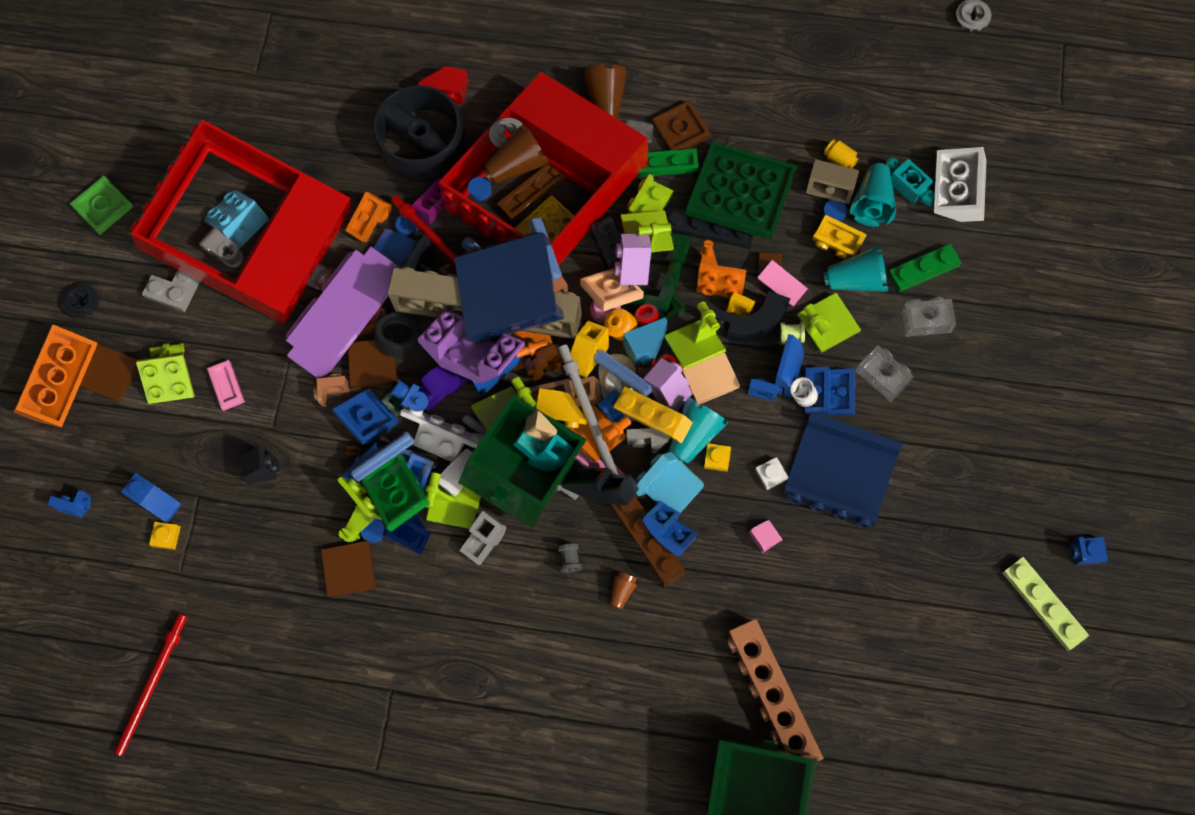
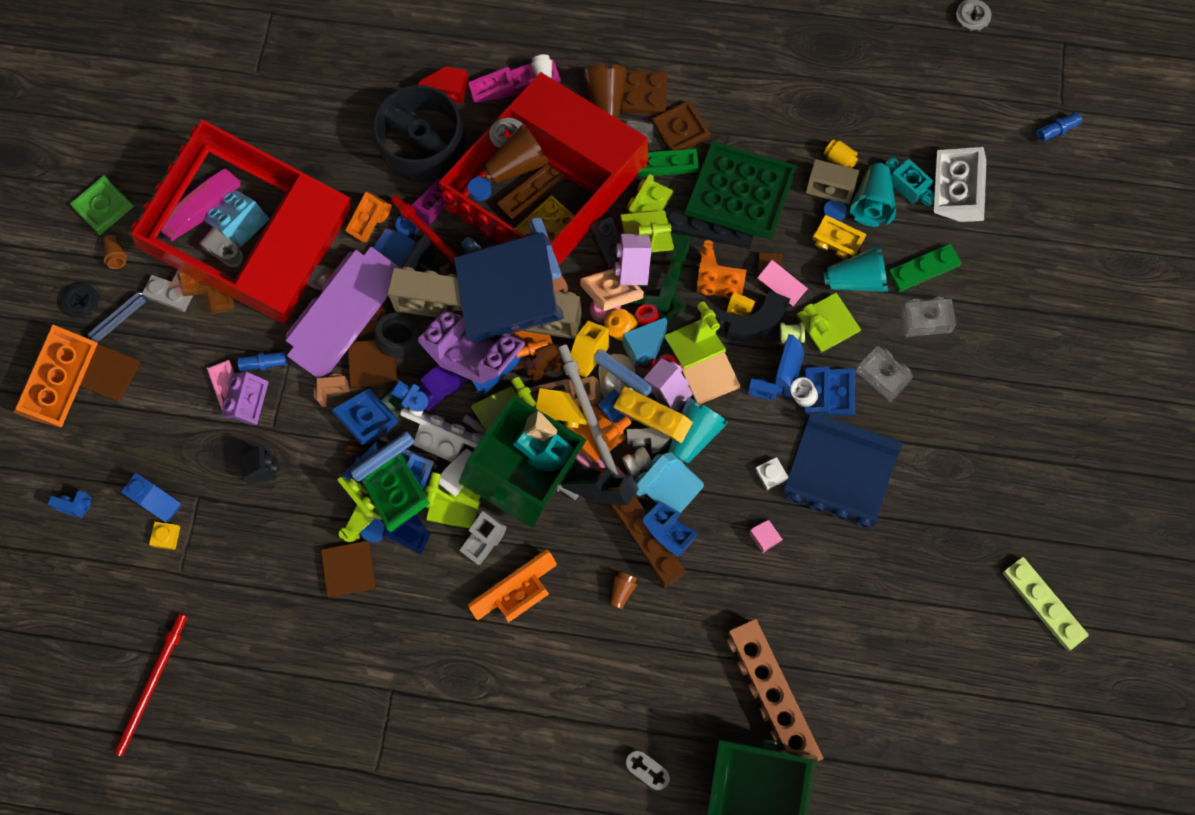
(113, 253): none -> dark orange cone
(116, 317): none -> dark blue axle
(165, 376): lime plate -> none
(196, 205): none -> dark pink slope
(217, 301): none -> clear orange plate
(244, 397): none -> medium lavender bracket
(262, 361): none -> blue pin
(505, 83): none -> dark pink slope
(516, 591): none -> orange bracket
(542, 64): none -> white cone
(569, 558): dark grey bush -> none
(637, 462): none -> white wheel
(645, 92): none -> reddish brown plate
(651, 765): none -> light grey beam
(717, 457): yellow plate -> none
(1059, 126): none -> blue pin
(1088, 550): blue bracket -> none

